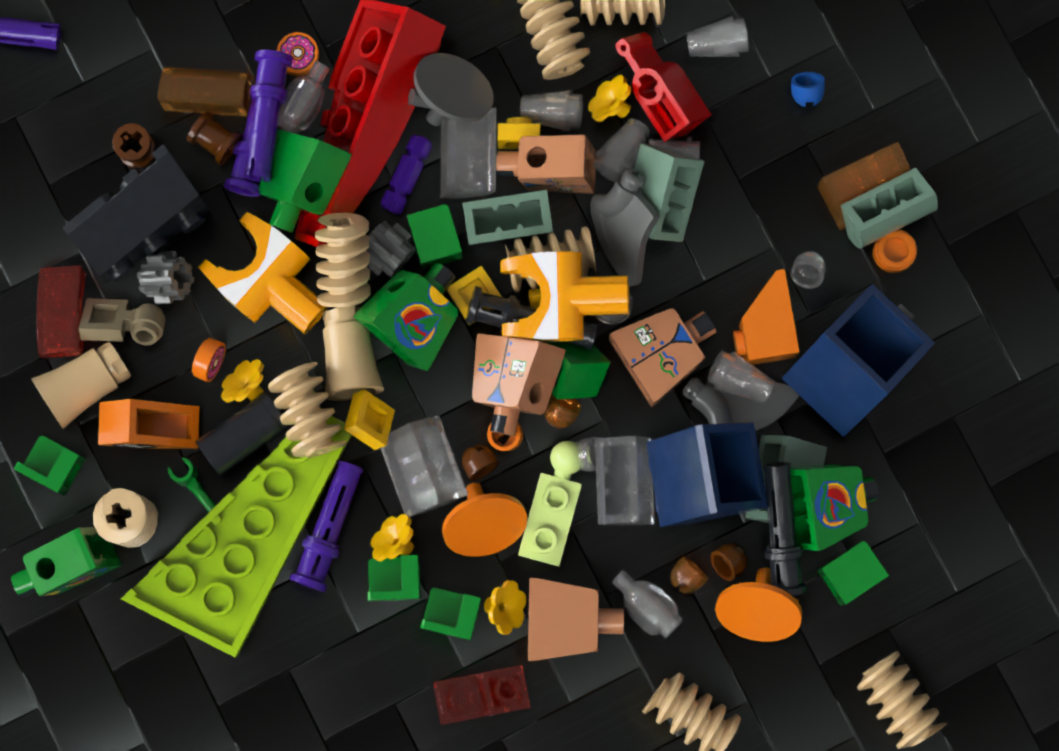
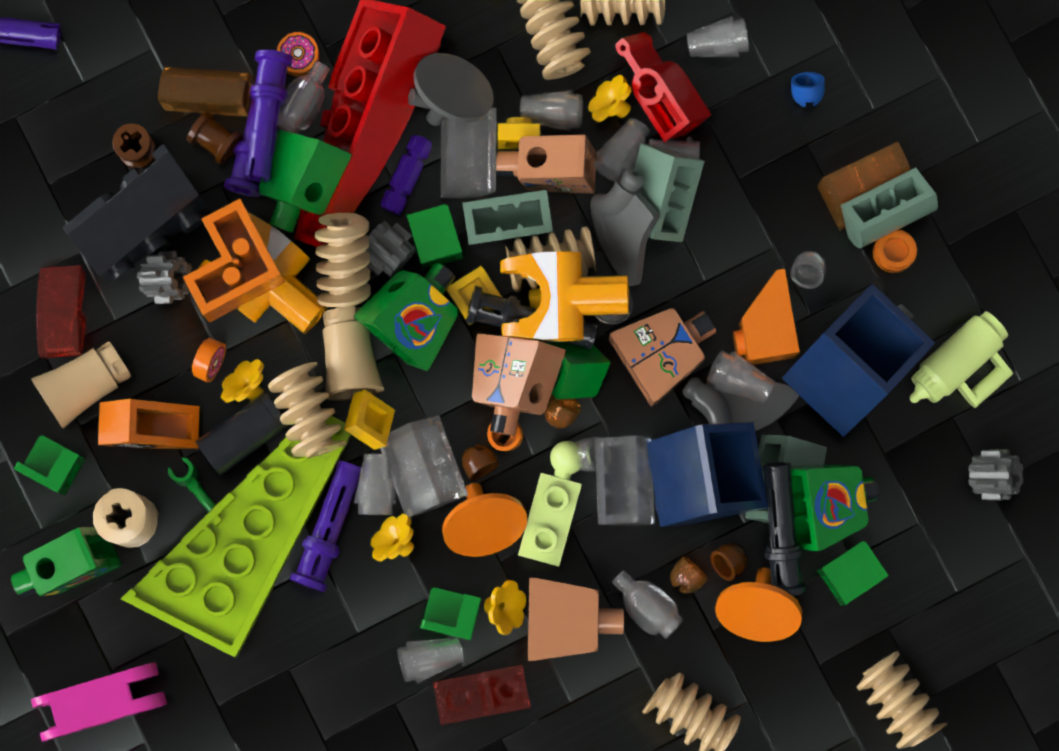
(98, 701): none -> dark pink piece
(112, 318): dark tan plate -> none
(241, 271): none -> orange brick
(375, 486): none -> clear cone
(394, 579): green panel -> none
(428, 657): none -> clear cone
(960, 358): none -> yellowish green piece
(995, 474): none -> dark grey gear

